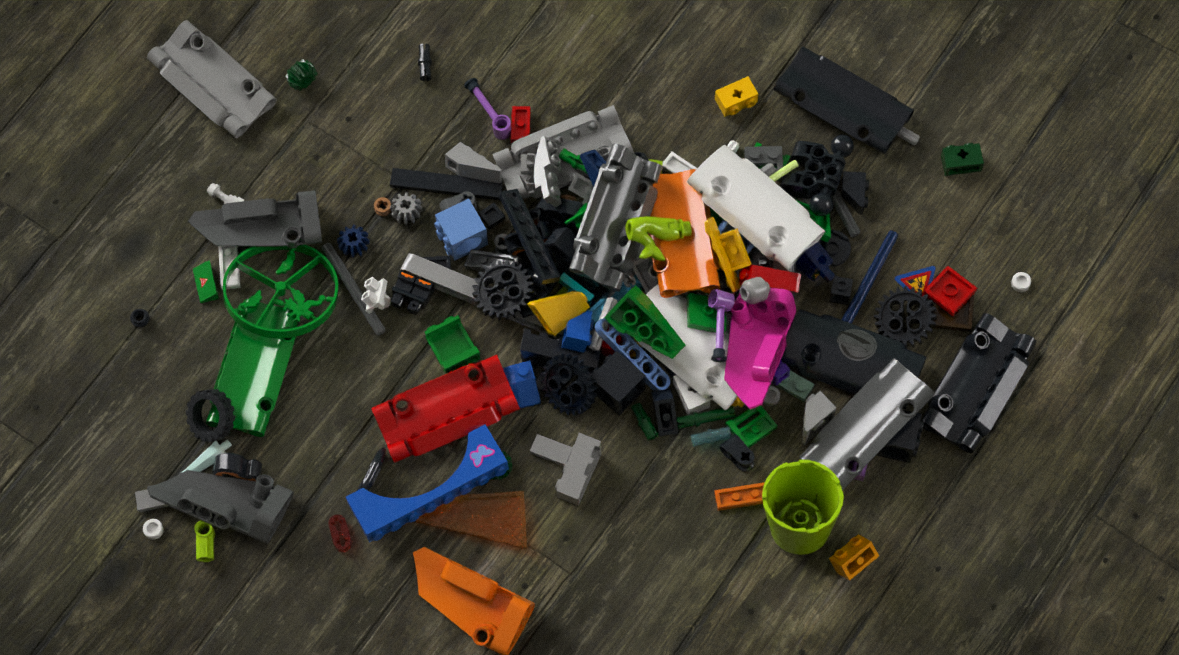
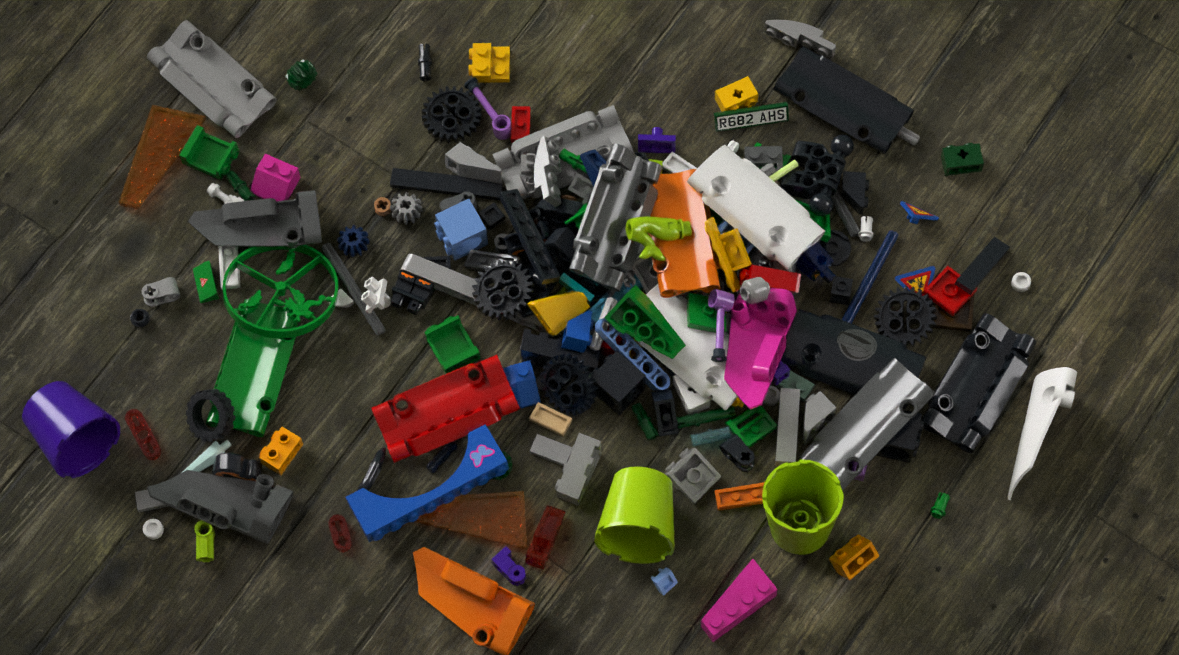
(70, 429): none -> dark purple cone
(143, 426): none -> clear red beam
(158, 148): none -> clear orange wing
(163, 292): none -> light grey piece
(208, 153): none -> green panel
(240, 186): none -> dark green axle
(274, 179): none -> dark pink slope
(281, 450): none -> light orange brick
(343, 299): none -> white tile
(441, 456): none -> black axle
(465, 105): none -> black gear
(489, 63): none -> yellow plate
(505, 565): none -> dark purple leg
(544, 537): none -> clear red slope
(550, 419): none -> tan tile
(638, 517): none -> lime cone
(656, 142): none -> dark purple tile
(664, 580): none -> light blue tile
(692, 474): none -> light grey plate
(740, 600): none -> dark pink wedge
(751, 116): none -> tile
(787, 426): none -> light grey slope
(794, 32): none -> light grey slope
(866, 229): none -> white pin
(915, 213): none -> blue piece
(938, 510): none -> green pin
(982, 265): none -> black tile
(1048, 392): none -> white panel

